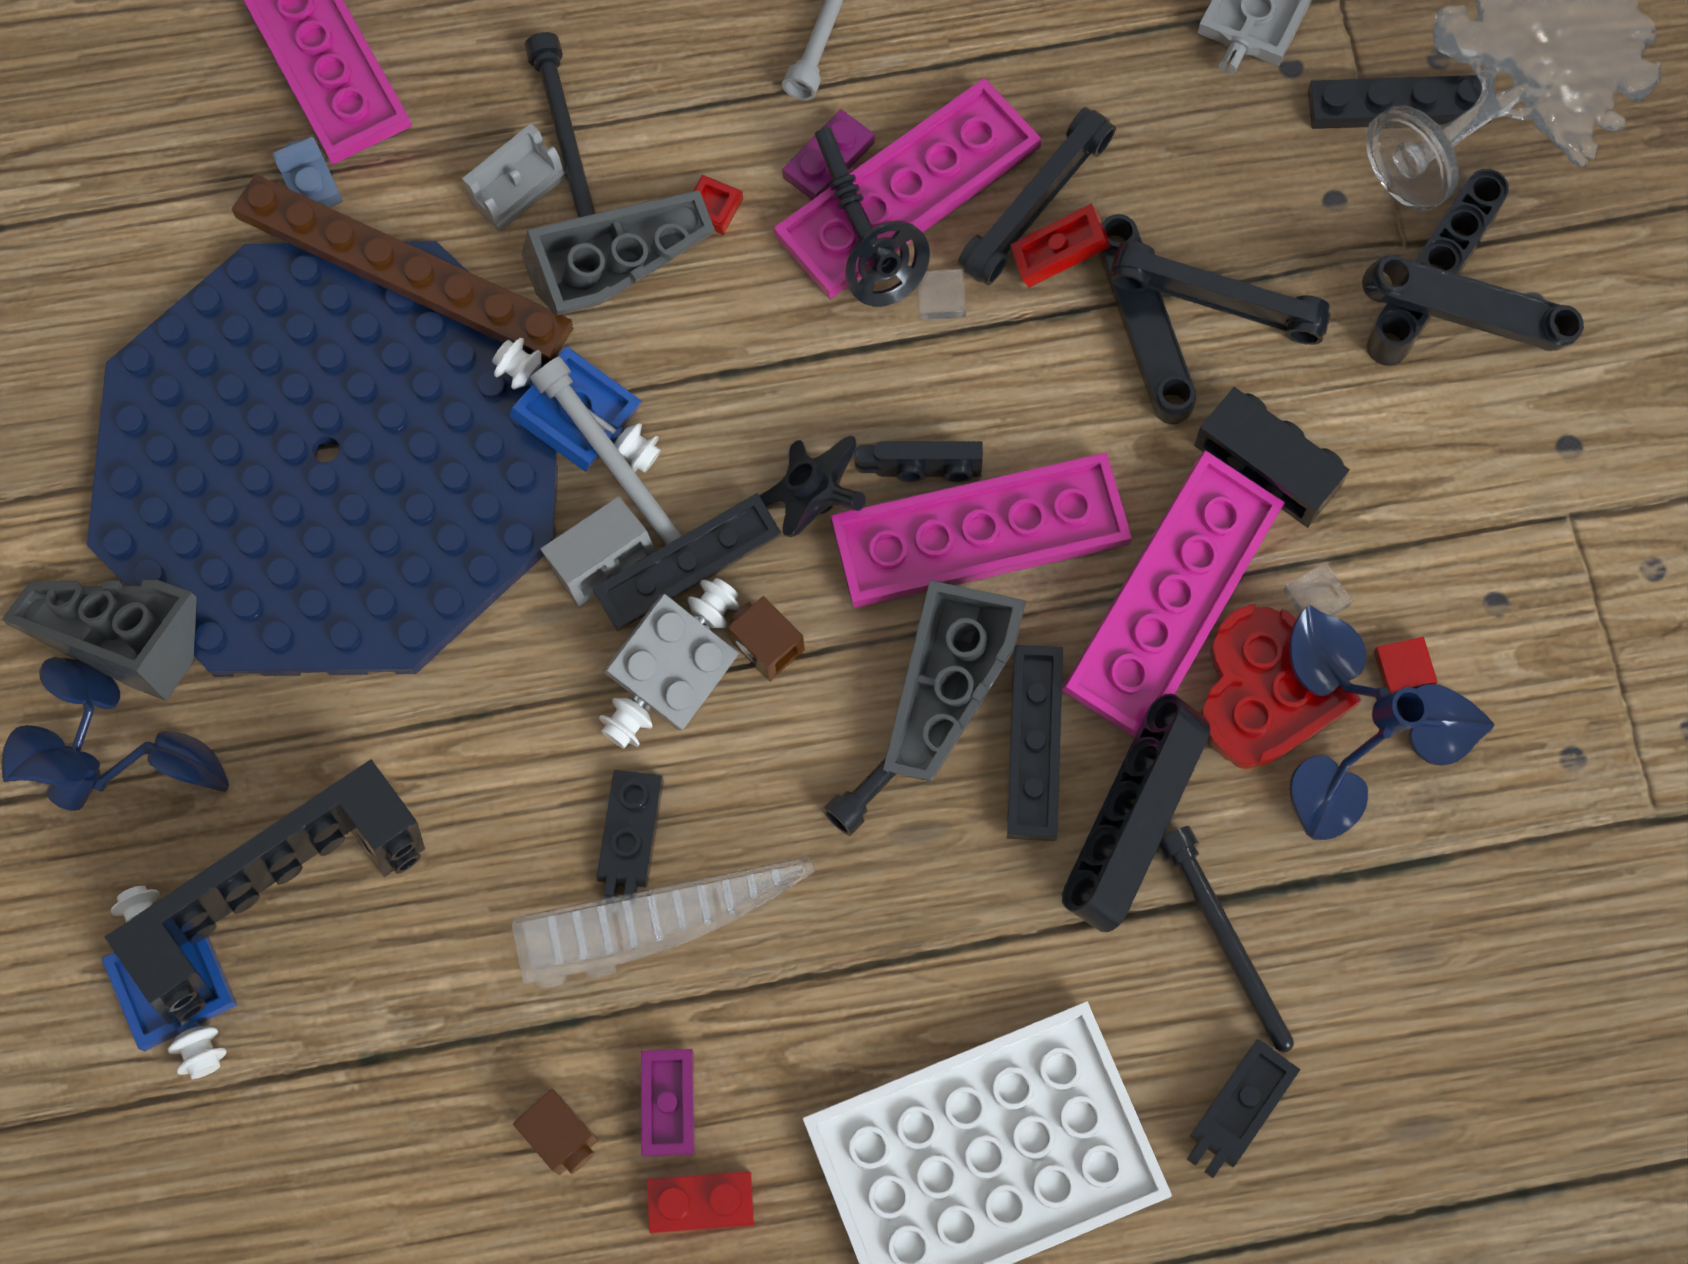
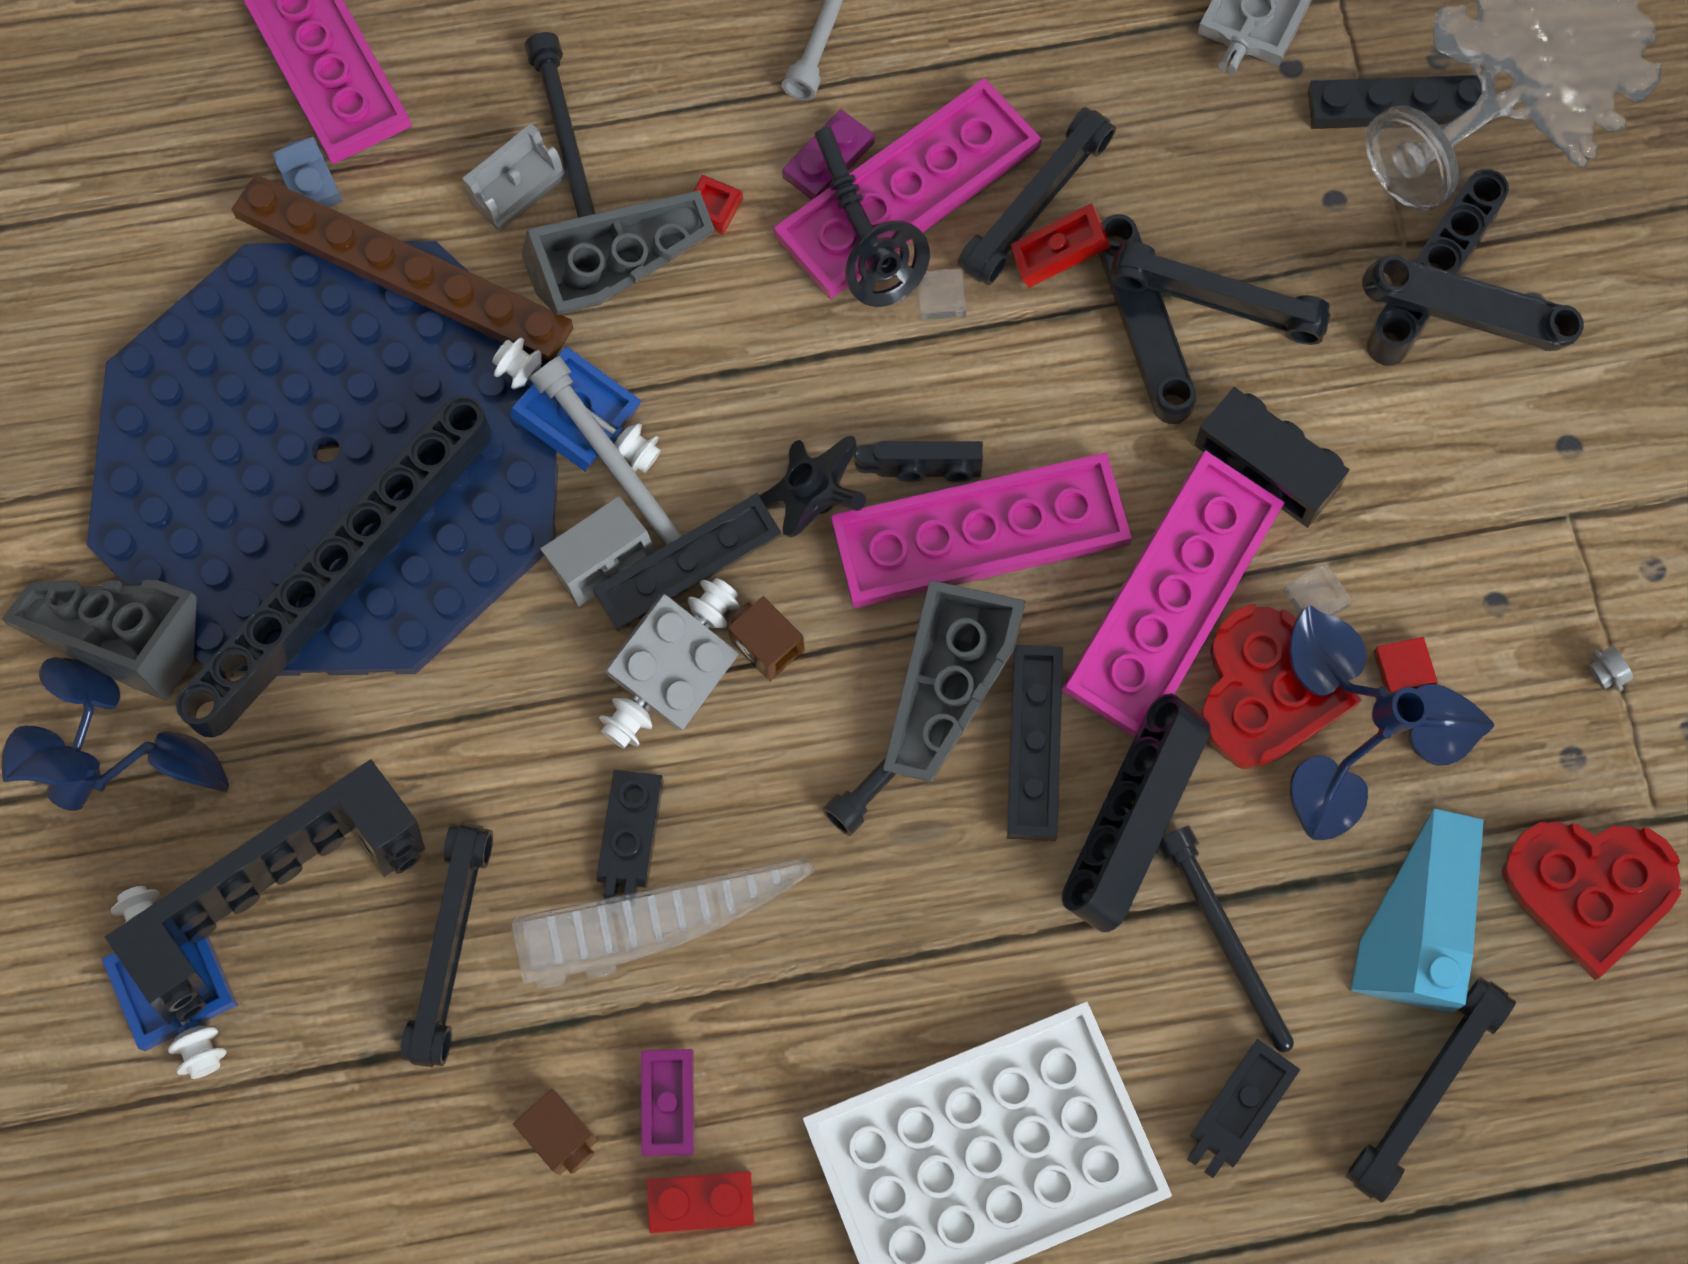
(329, 587): none -> black beam
(428, 1037): none -> black piece
(1377, 1169): none -> black piece
(1426, 923): none -> medium azure wedge
(1593, 889): none -> red plate
(1610, 669): none -> light grey plate

